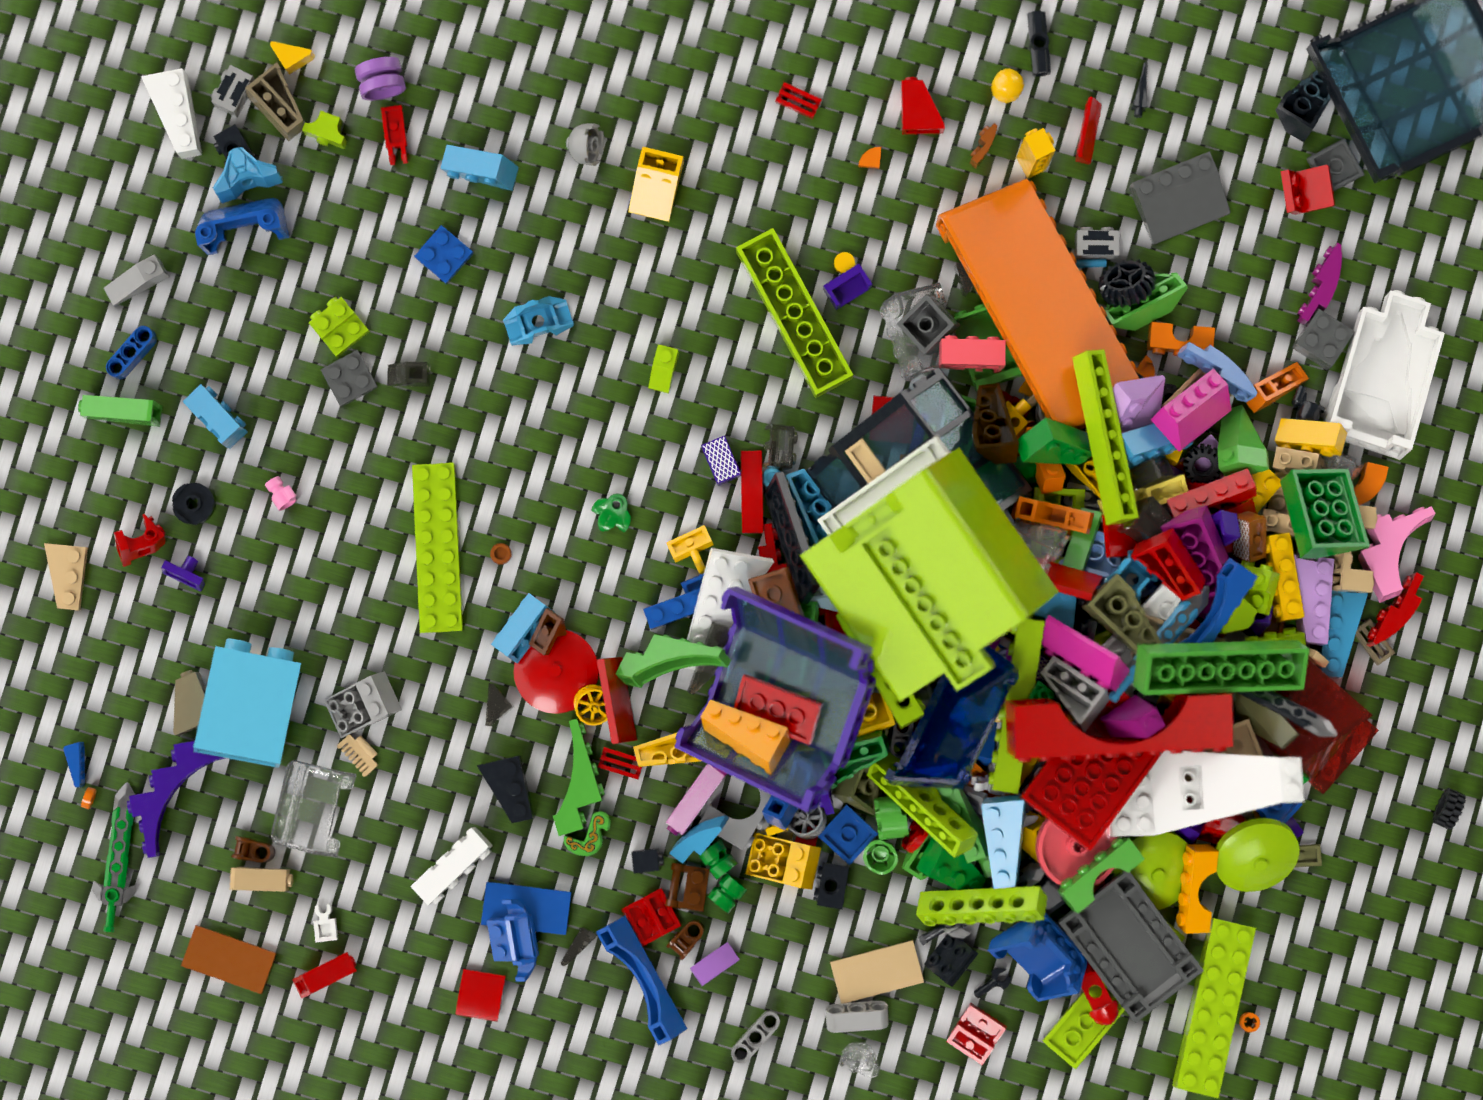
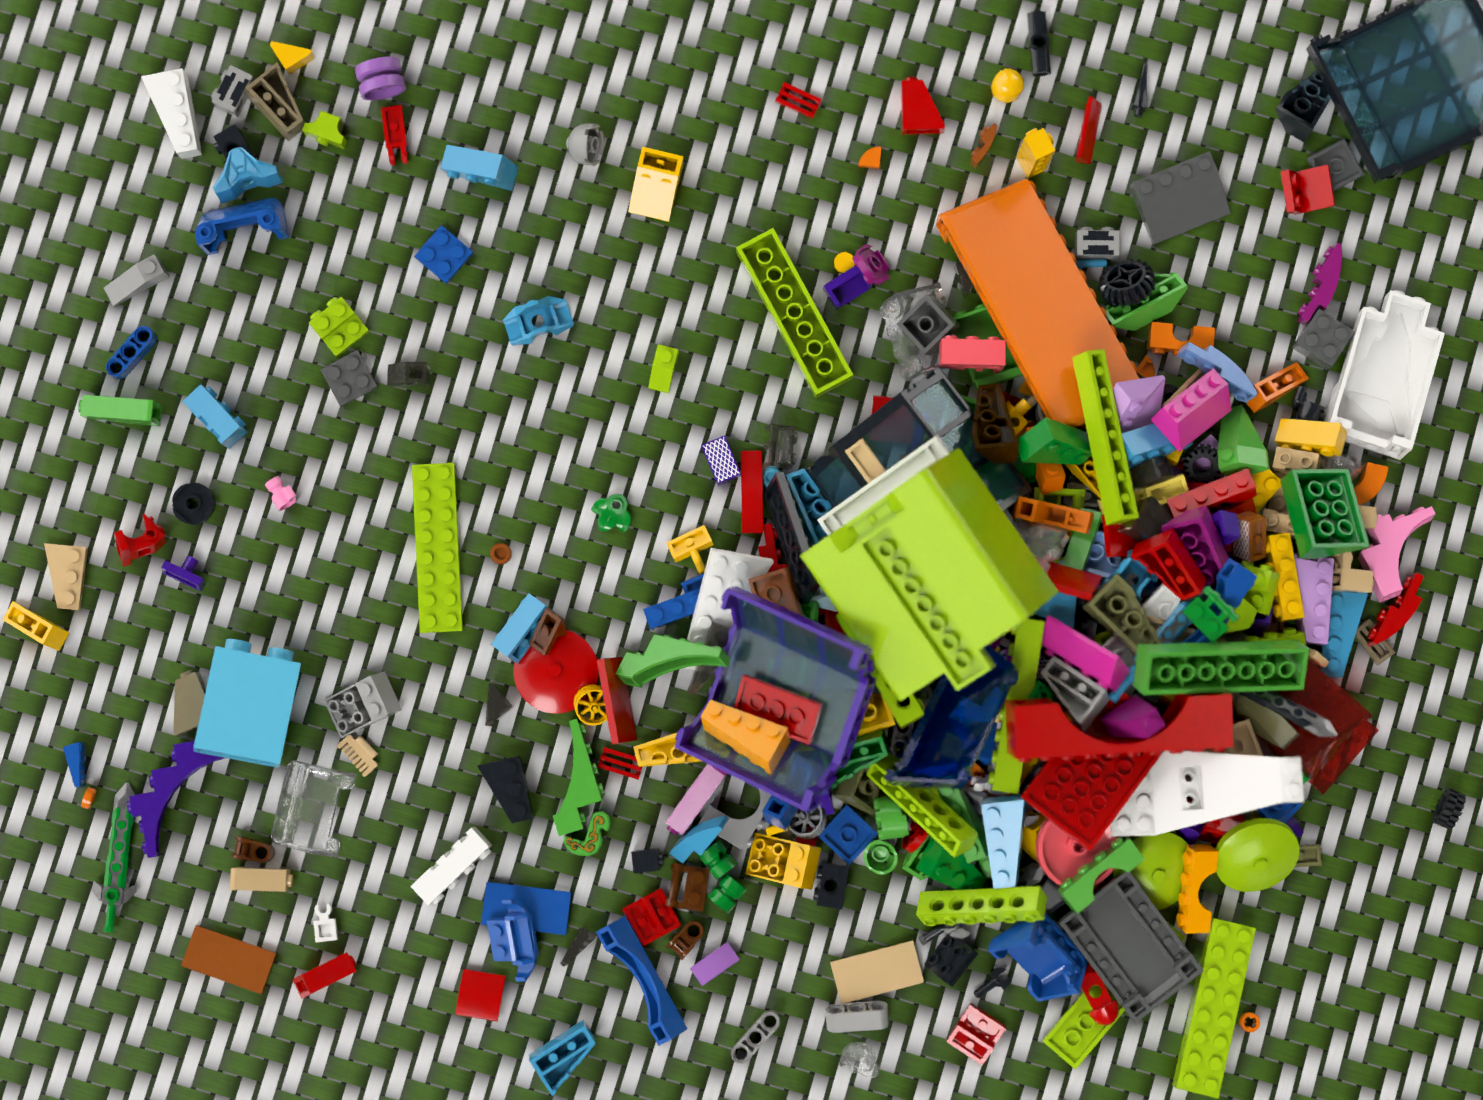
(36, 626): none -> yellow slope
(561, 1055): none -> dark azure wedge
(872, 265): none -> magenta plate
(1206, 619): none -> green plate

